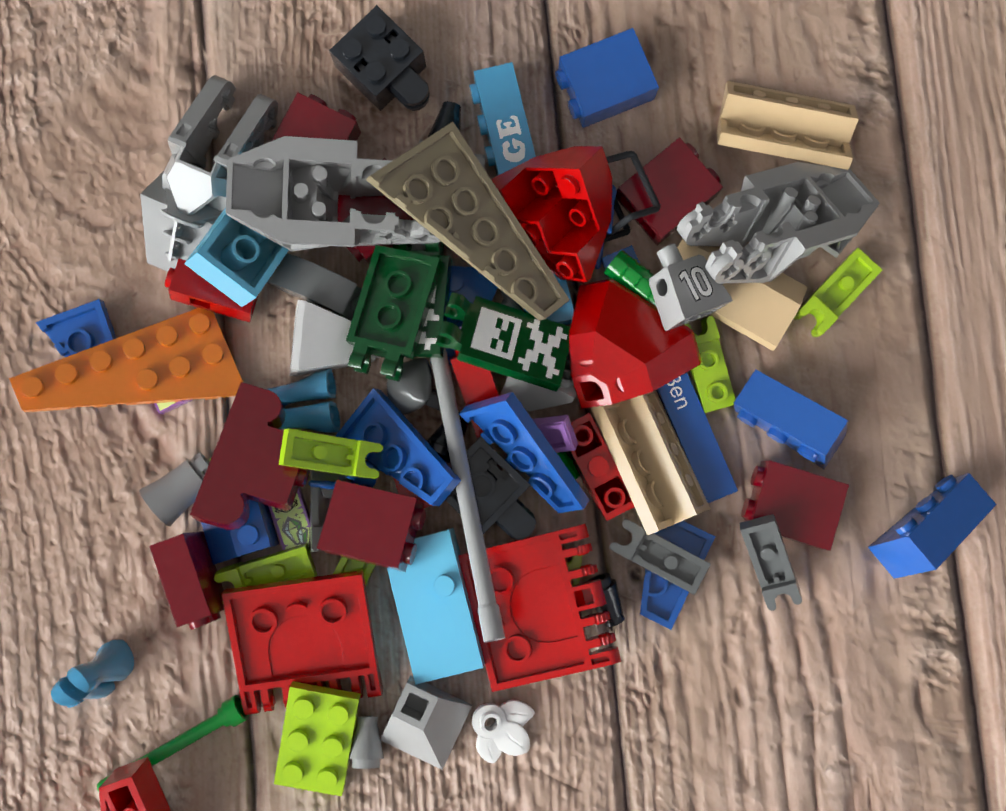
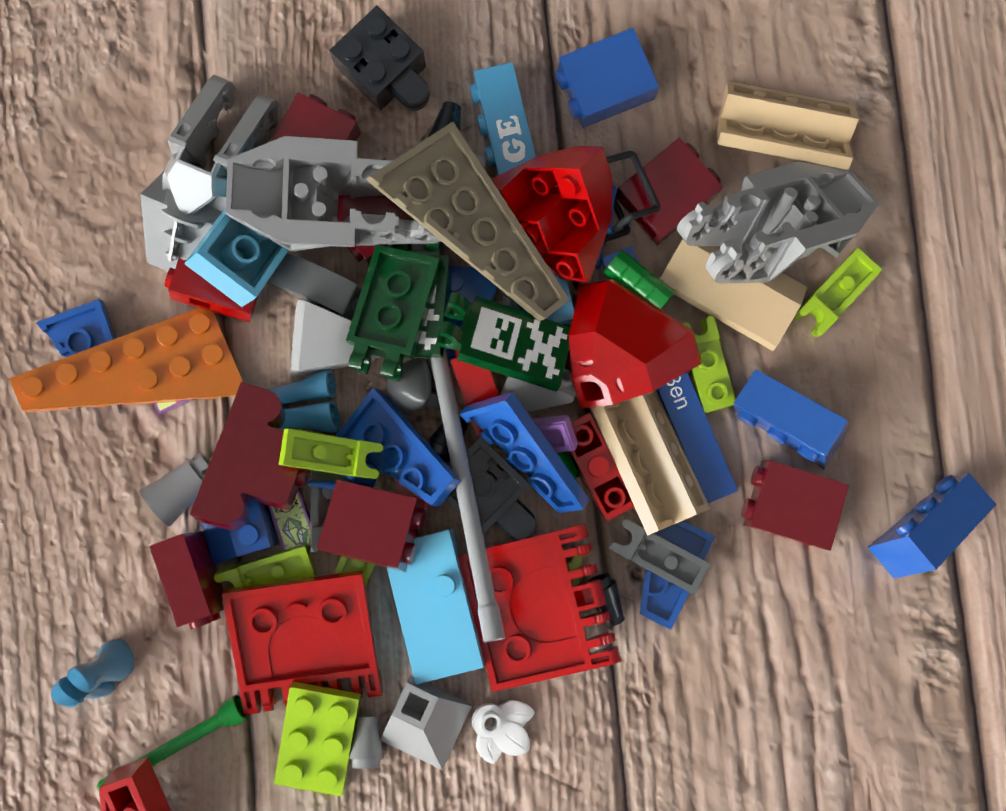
(685, 289): light grey torso -> none
(770, 560): dark grey plate -> none

